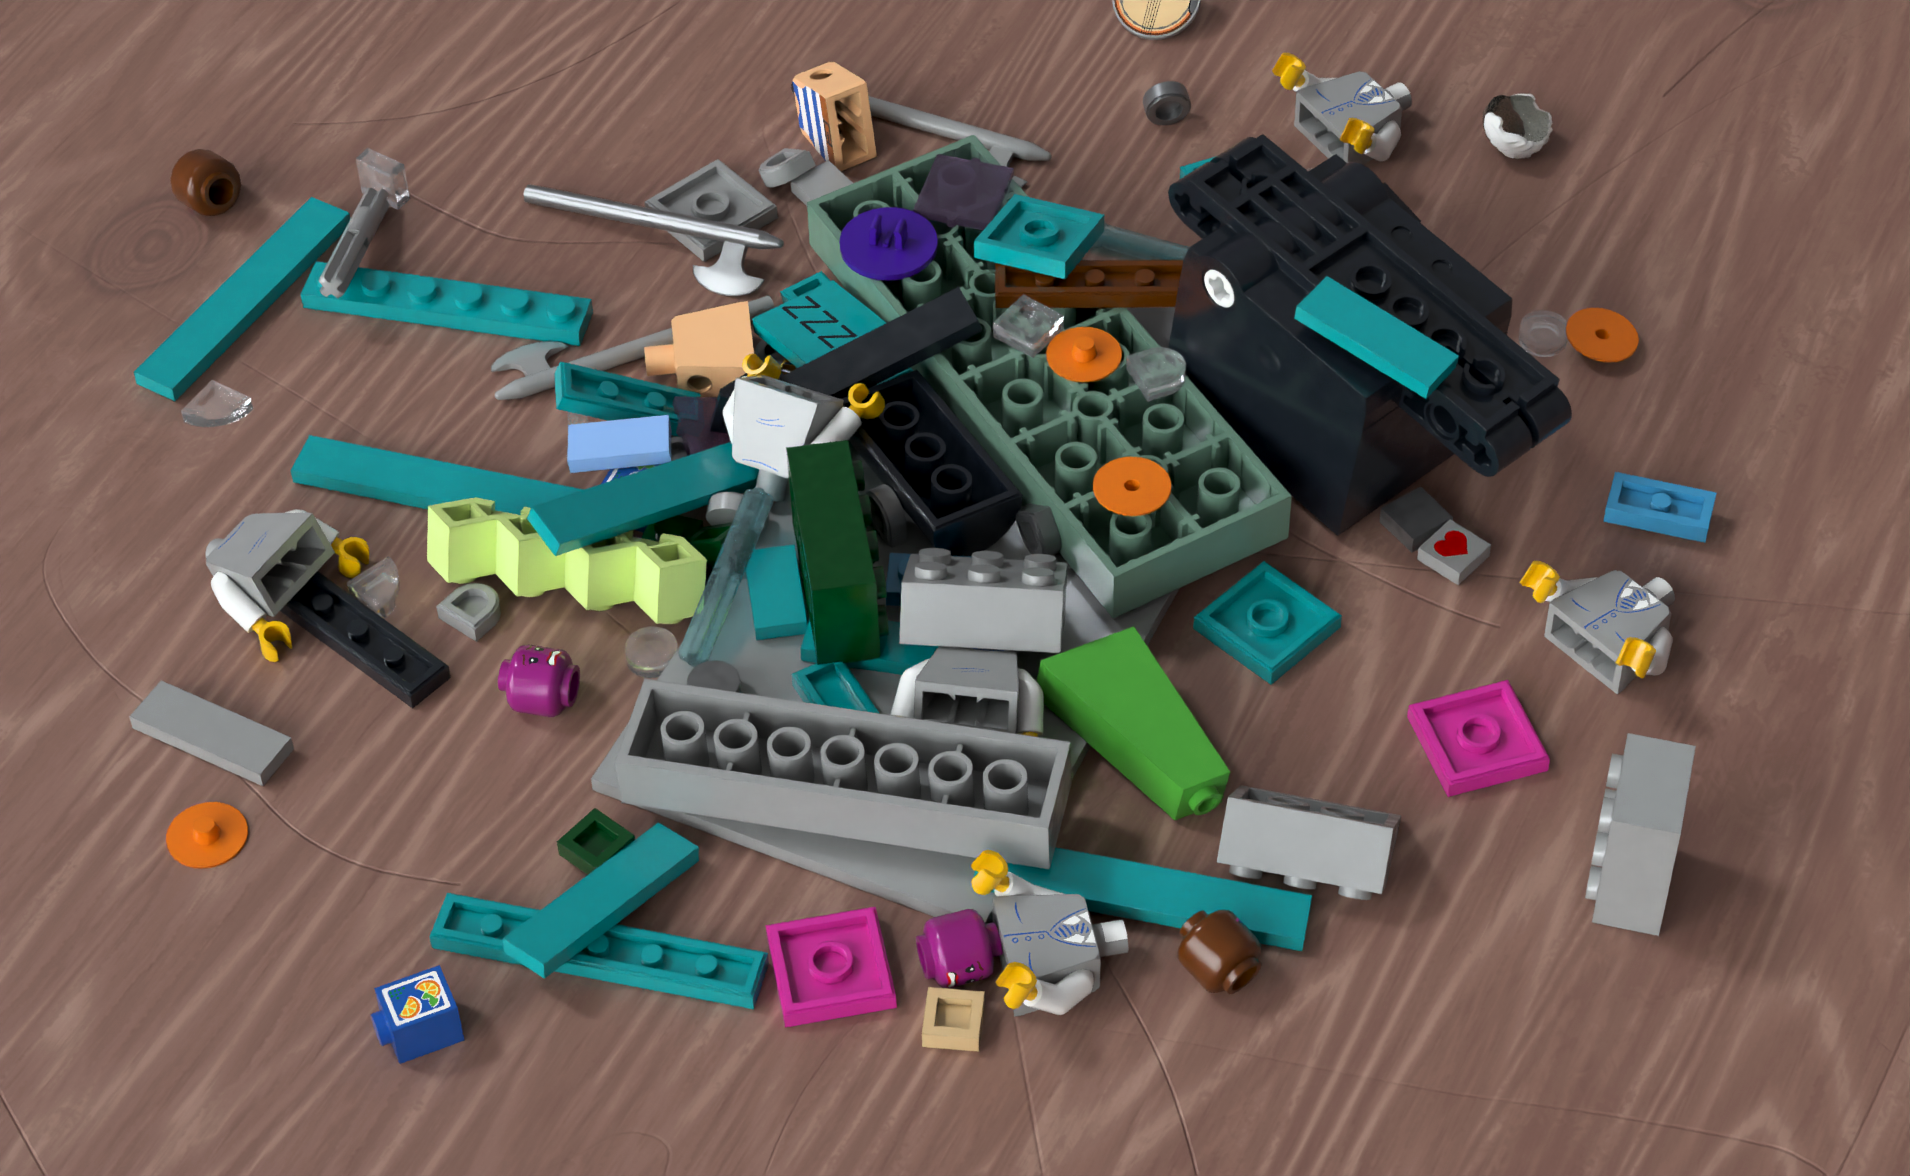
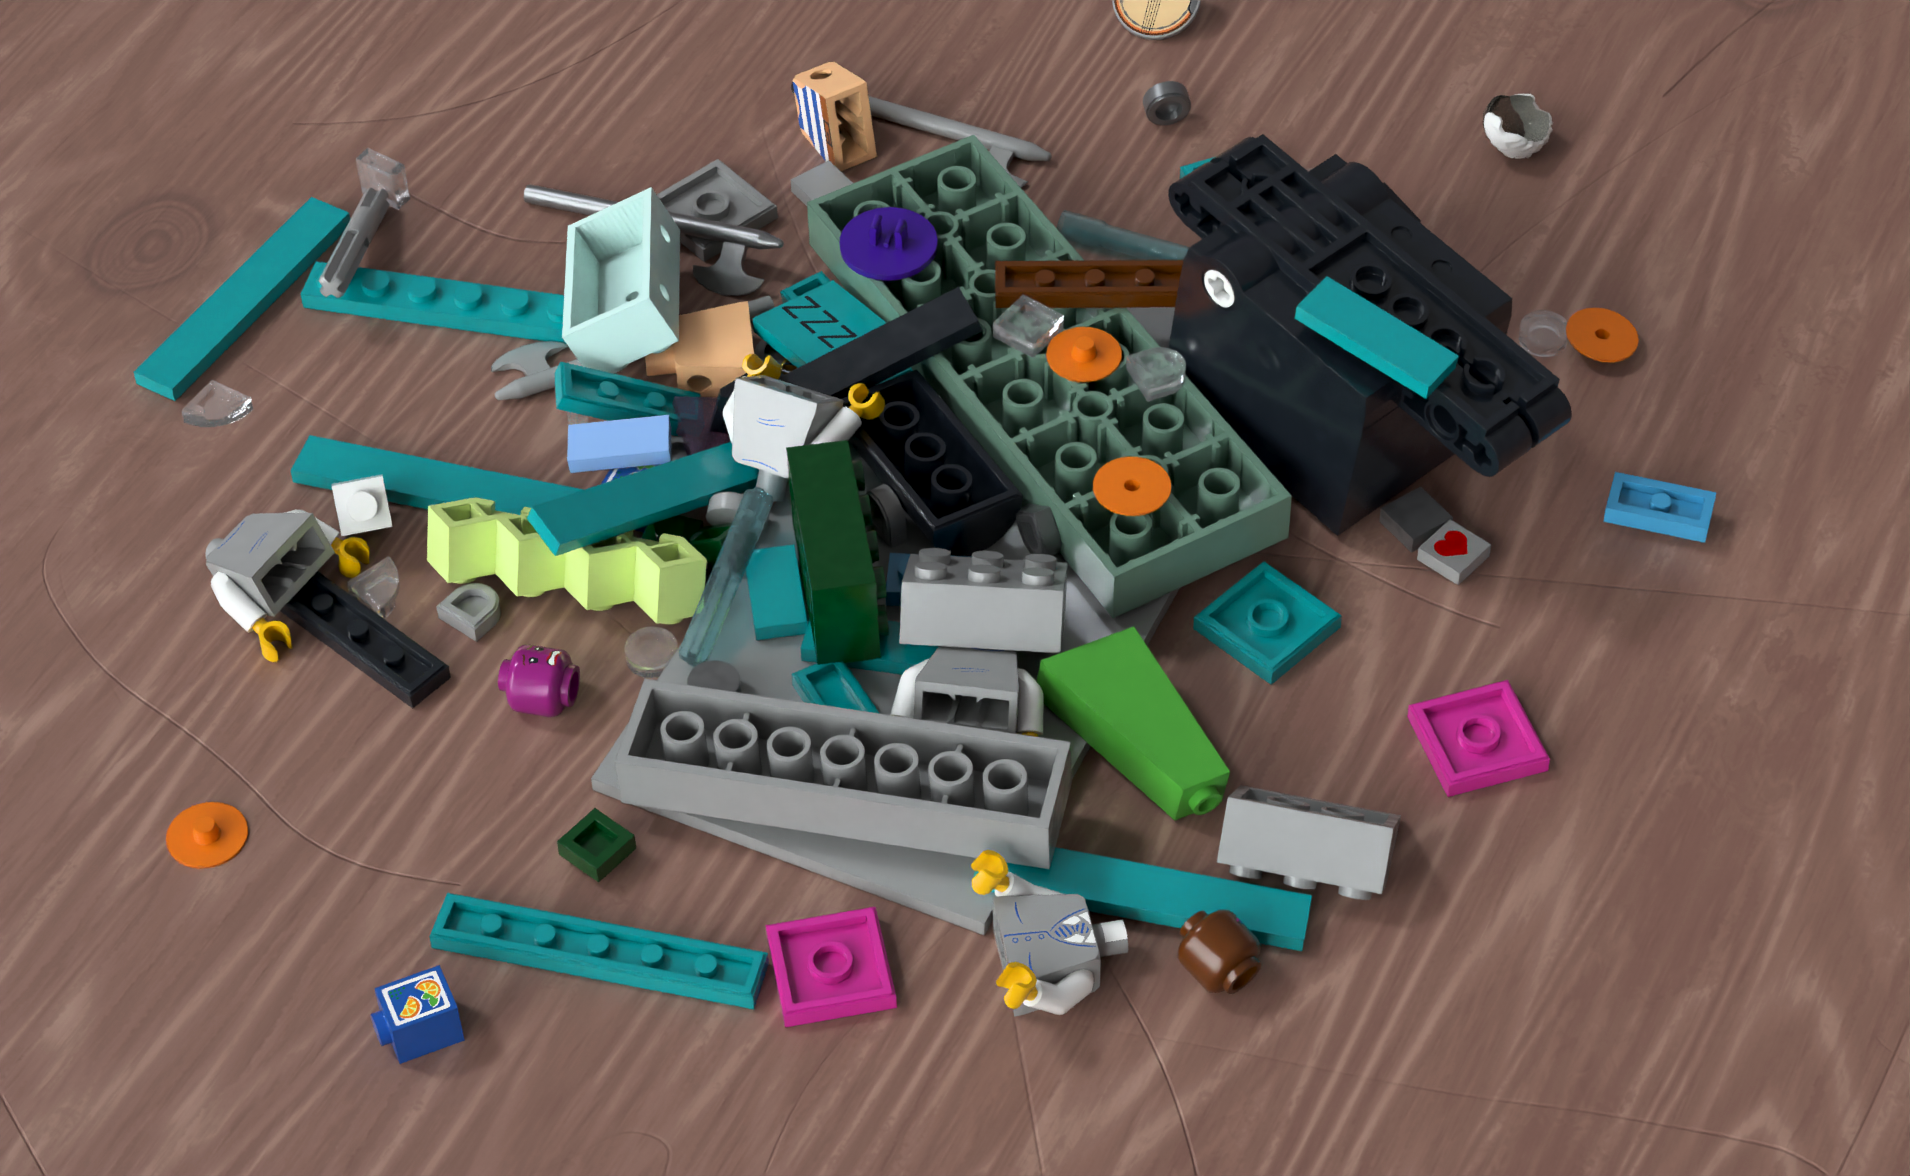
(205, 182): reddish brown head -> none
(211, 733): light grey tile -> none
(361, 505): none -> white brick
(600, 900): teal tile -> none
(622, 283): none -> light aqua piece
(785, 166): light grey tile -> none
(953, 1019): tan tile -> none
(958, 948): magenta head -> none
(963, 191): clear purple piece -> none
(1039, 236): teal tile -> none
(1345, 113): light grey torso -> none
(1606, 622): light grey torso -> none
(1639, 833): light grey brick -> none

